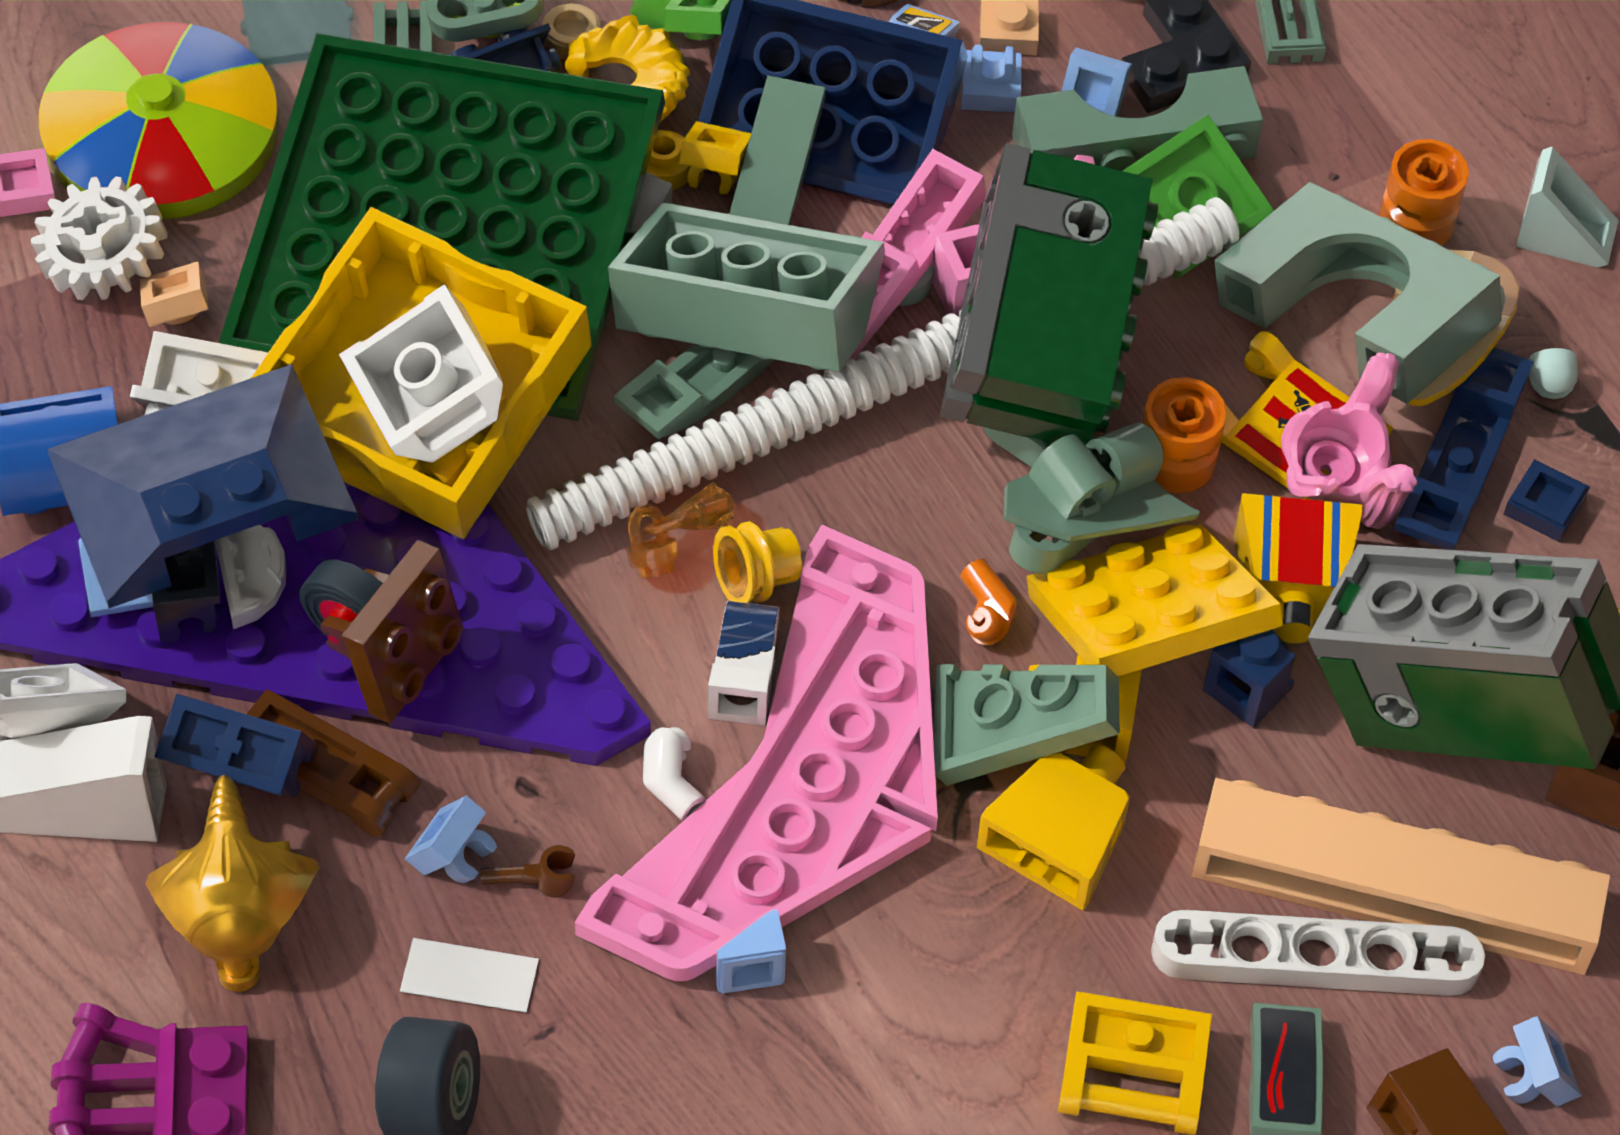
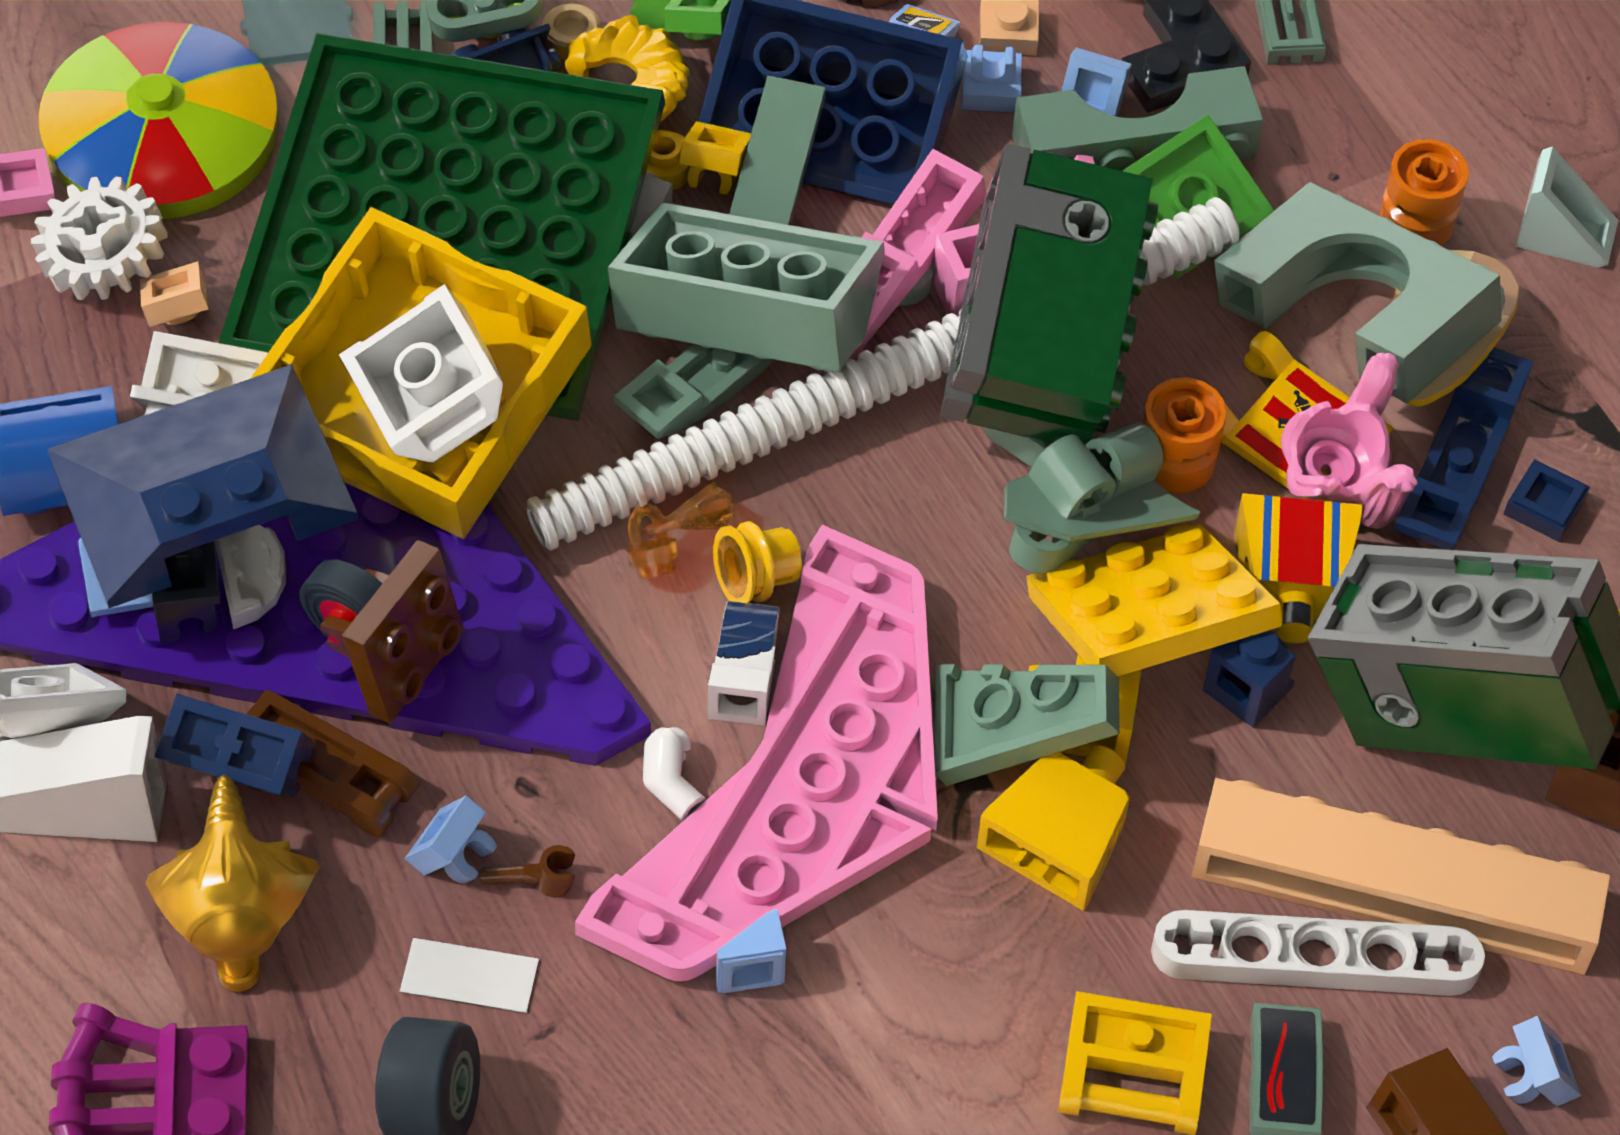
(994, 604): orange arm -> none
(1554, 372): light aqua hinge -> none

